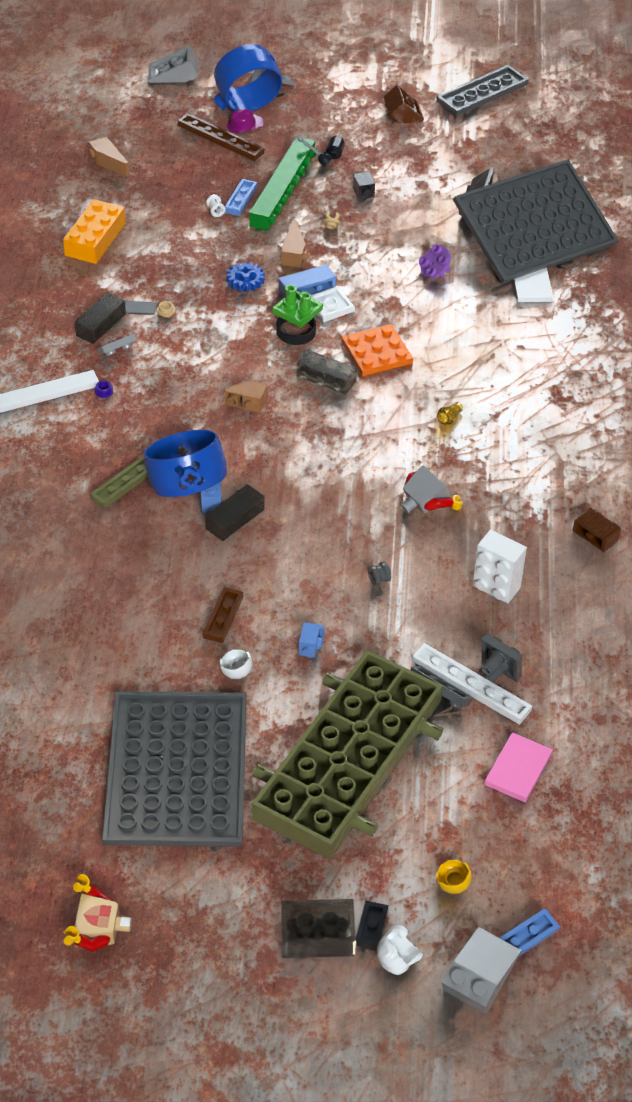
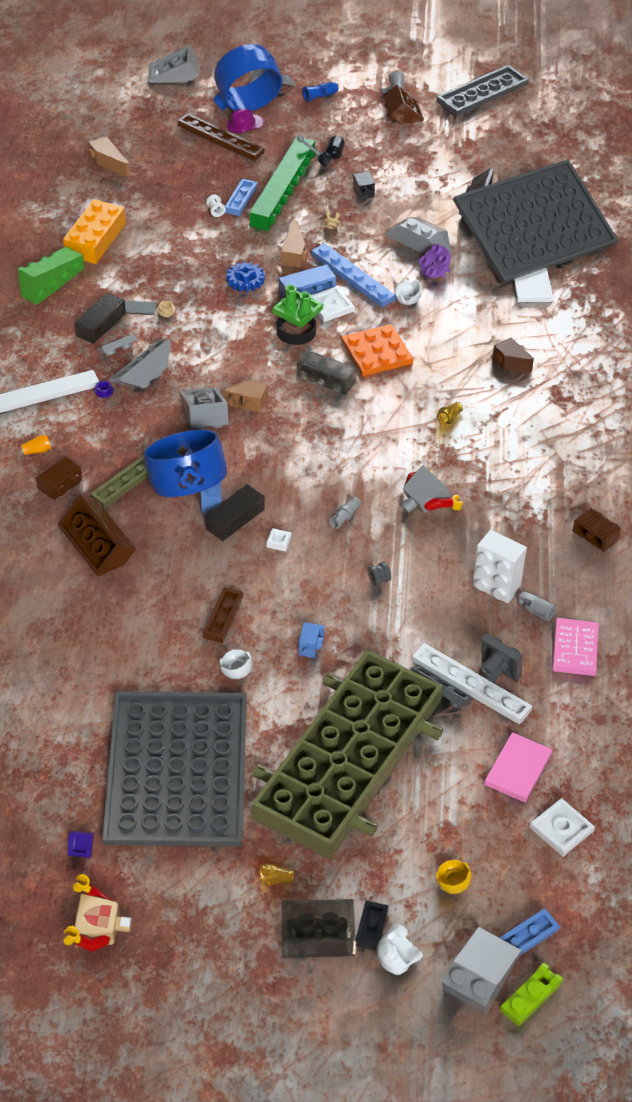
(36, 445): none -> light orange cone
(49, 274): none -> bright green wedge
(59, 478): none -> reddish brown brick
(80, 844): none -> dark purple plate
(96, 535): none -> reddish brown slope
(145, 366): none -> light grey wedge
(204, 408): none -> light grey slope
(274, 875): none -> clear yellow cone
(279, 539): none -> white tile
(312, 92): none -> blue piece
(344, 512): none -> light grey pin
(353, 275): none -> medium blue plate
(395, 78): none -> light grey piece
(408, 292): none -> white hair
(419, 234): none -> light grey wedge
(512, 356): none -> reddish brown slope
(531, 995): none -> lime plate
(537, 605): none -> light grey hinge
(562, 827): none -> white tile
(575, 647): none -> bright pink tile

